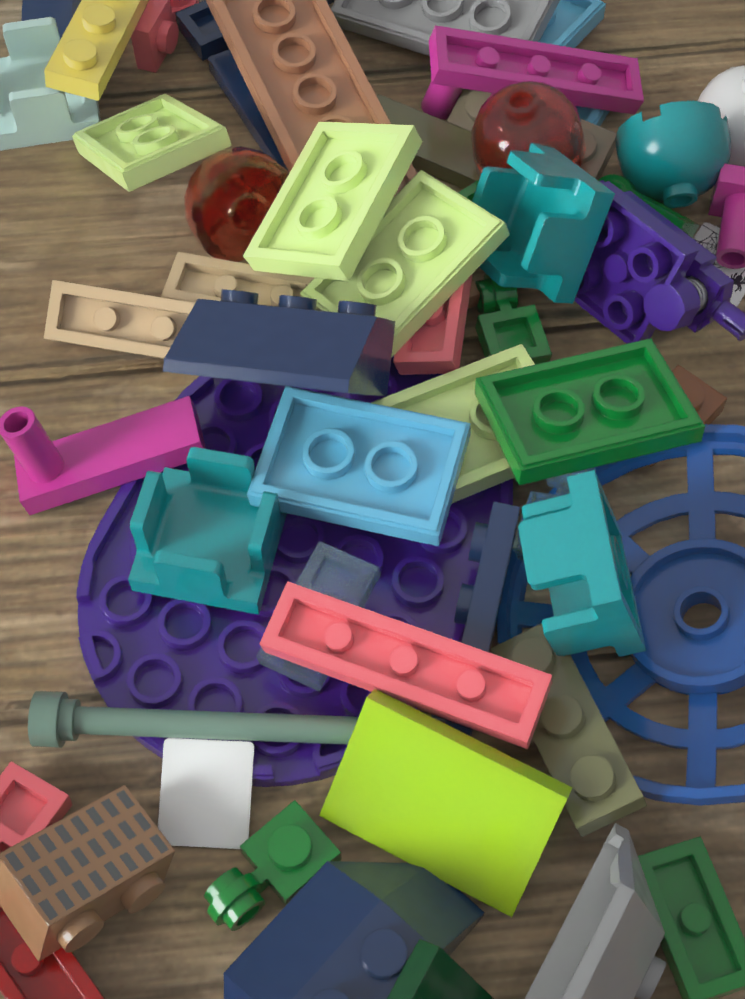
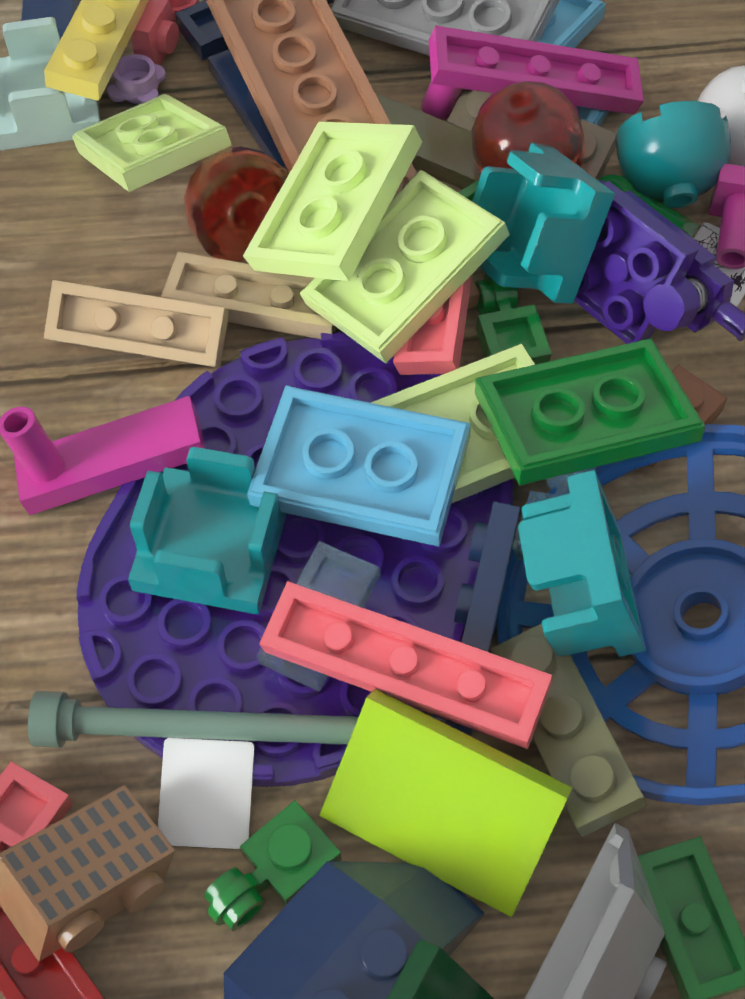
(136, 79): none -> lavender plate
(285, 344): dark blue slope -> none

